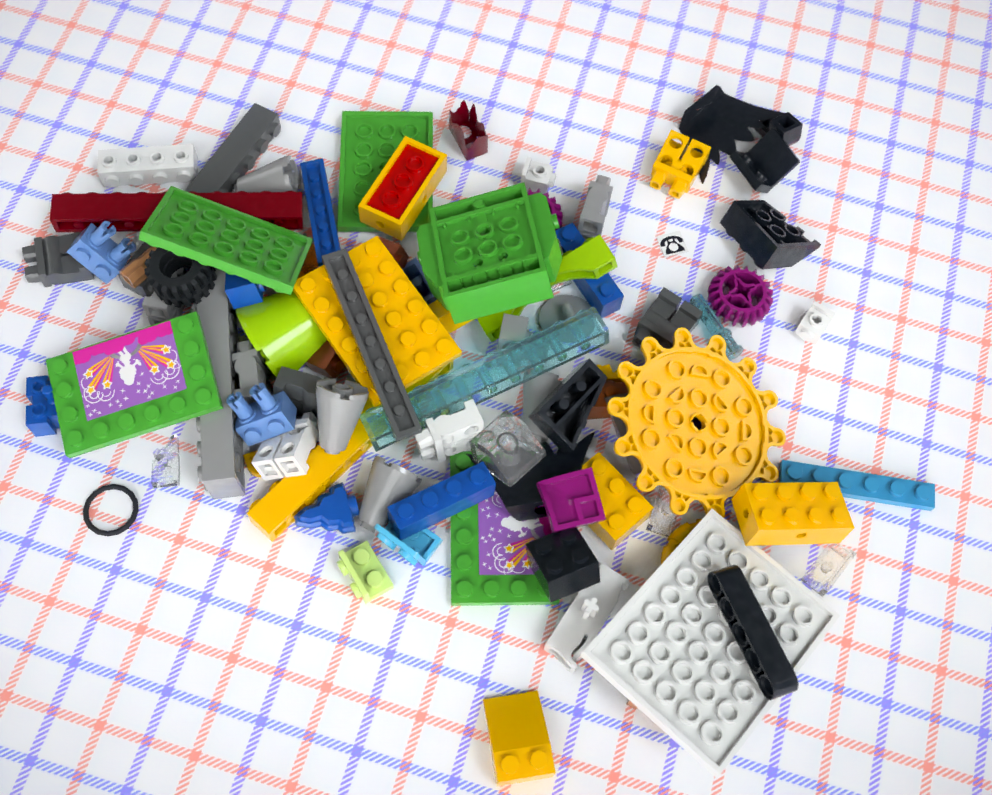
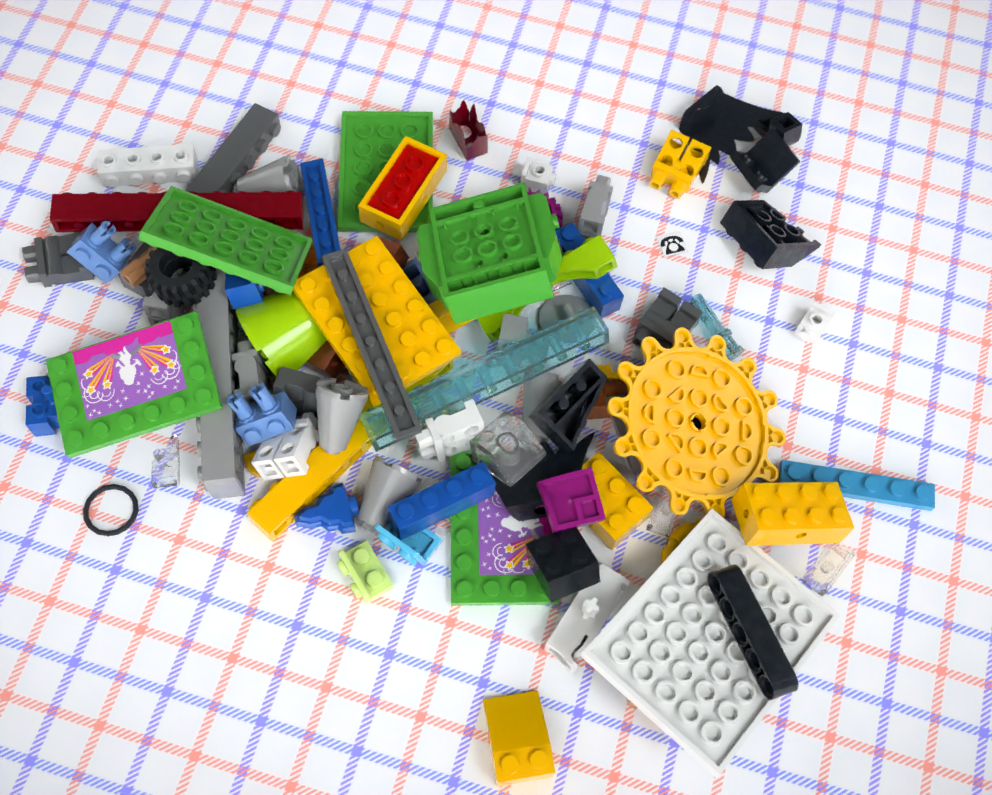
(737, 304): magenta gear -> none

